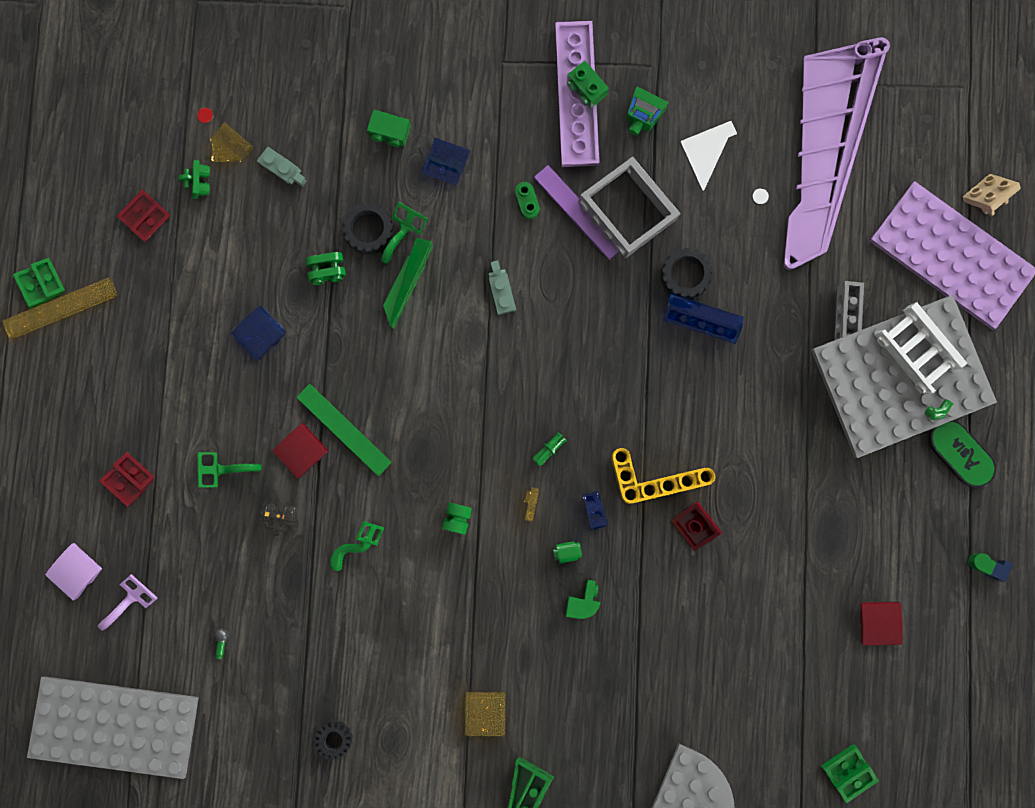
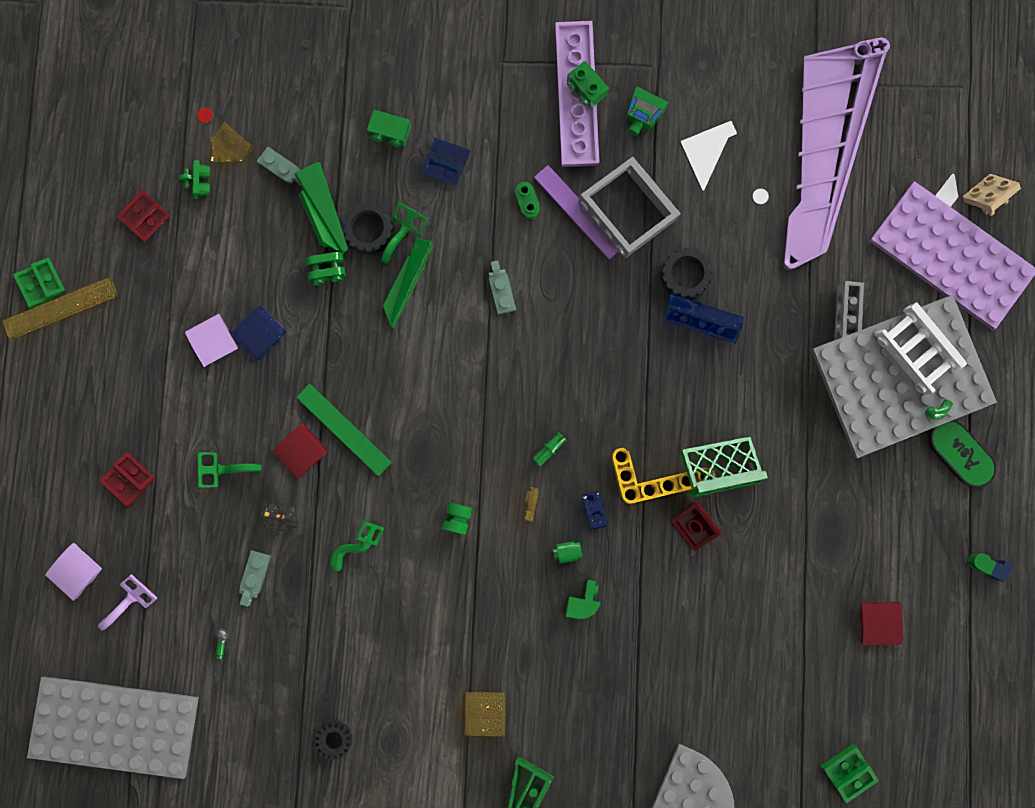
(211, 340): none -> lavender slope
(253, 576): none -> sand green hinge
(320, 208): none -> green wedge
(730, 481): none -> fence
(948, 192): none -> white sticker

